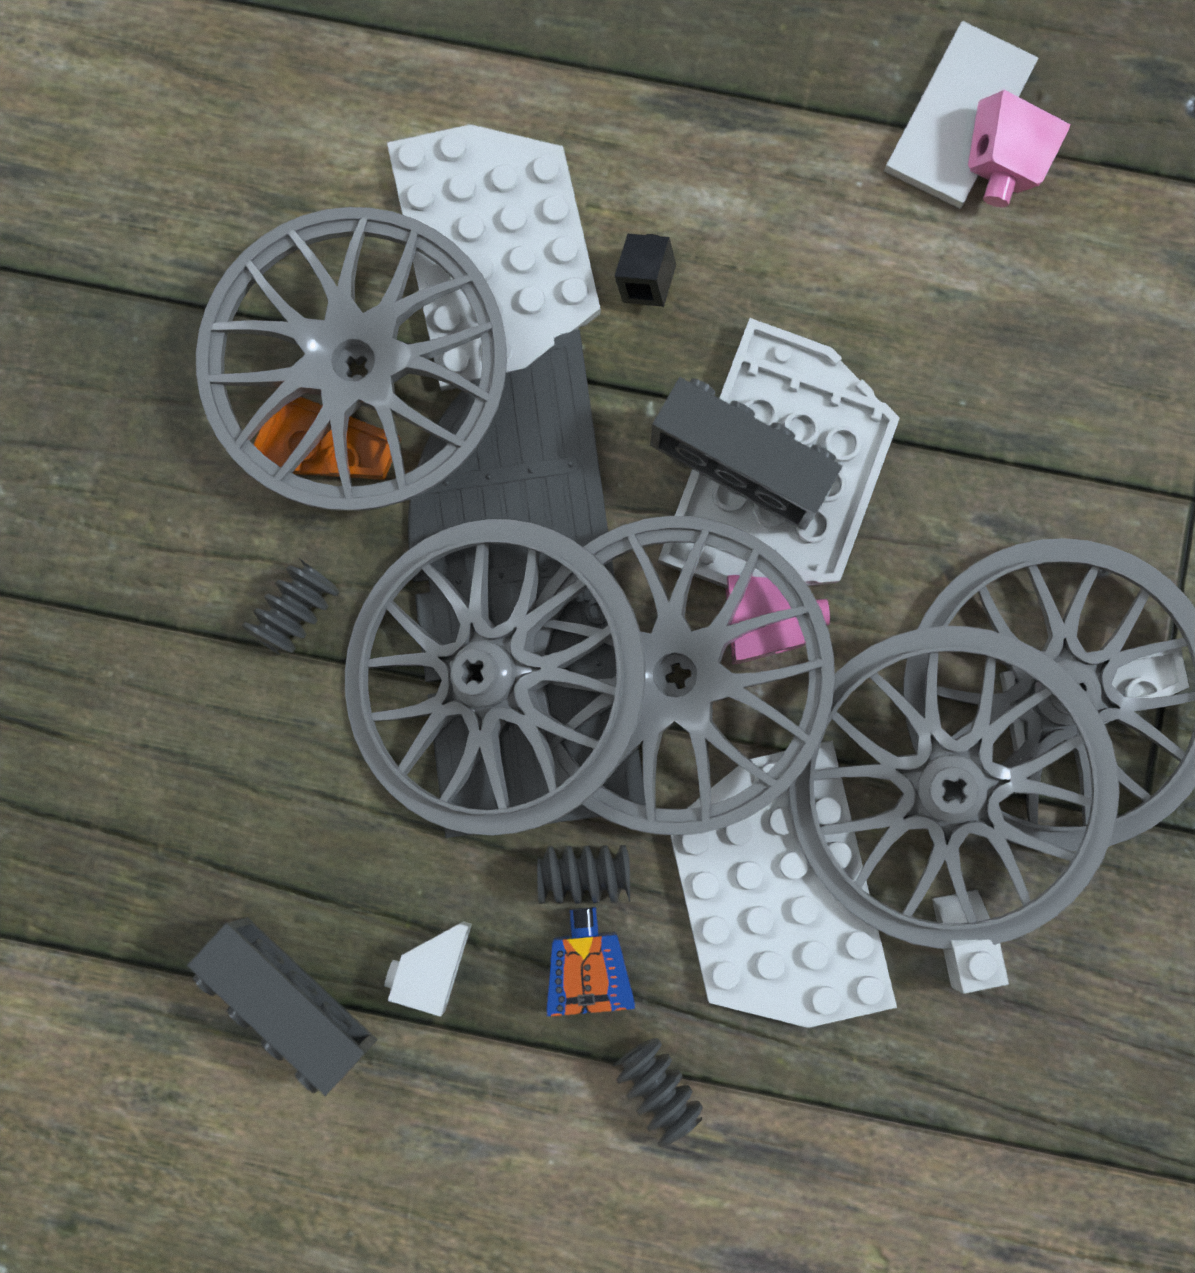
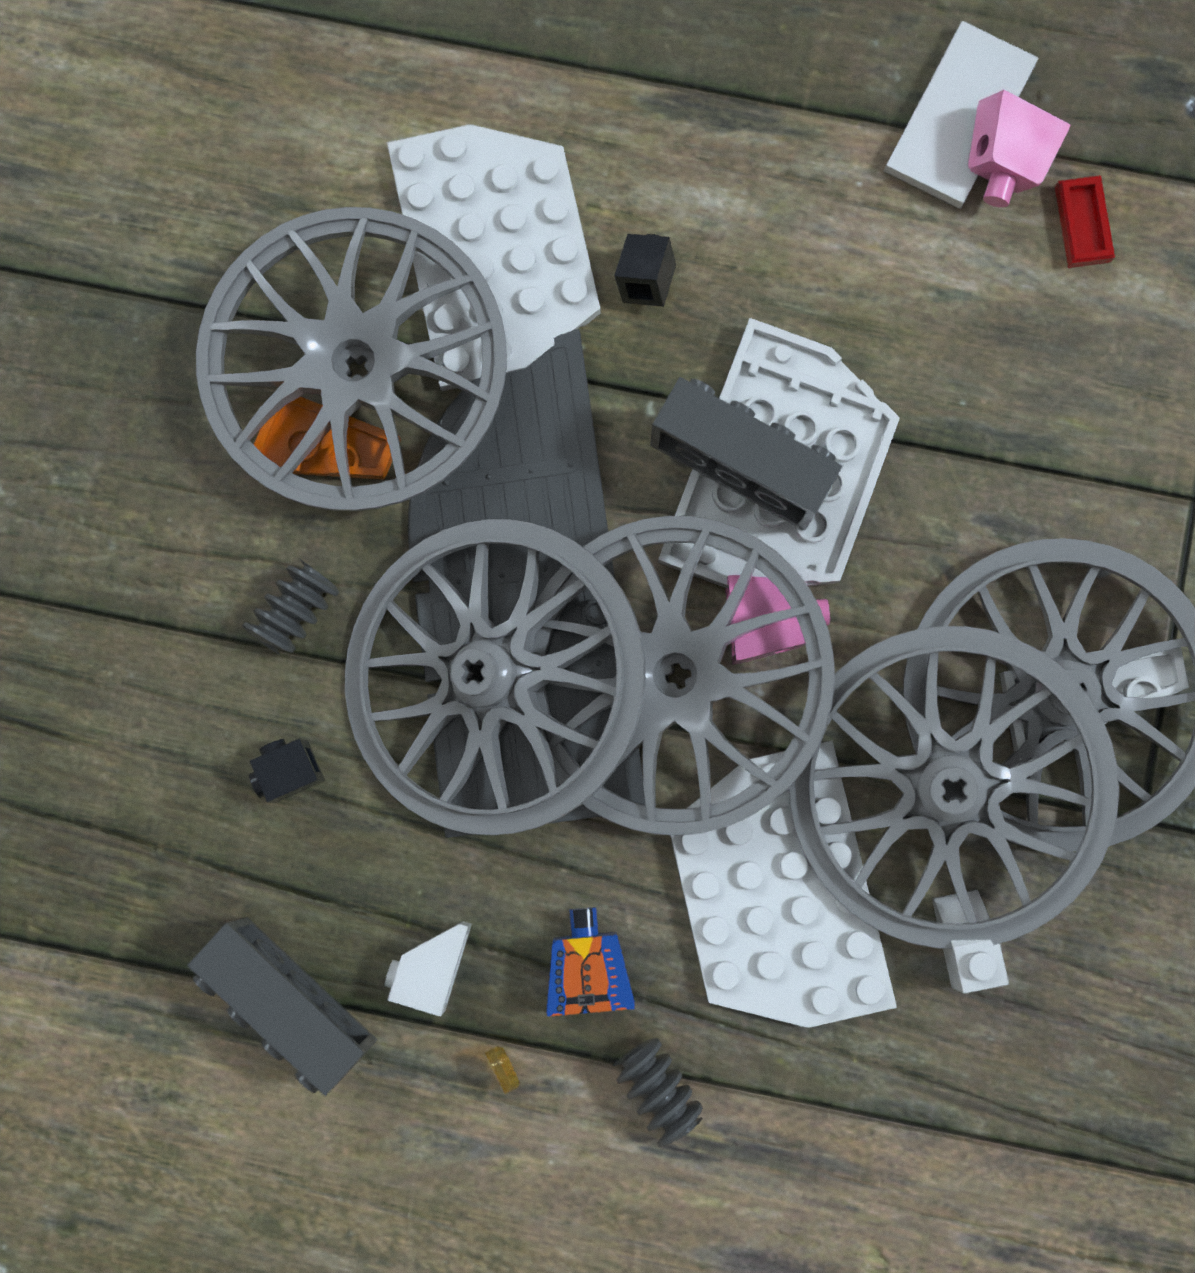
(284, 770): none -> black brick
(502, 1069): none -> clear yellow tile
(583, 874): dark grey piece -> none
(1084, 221): none -> red tile

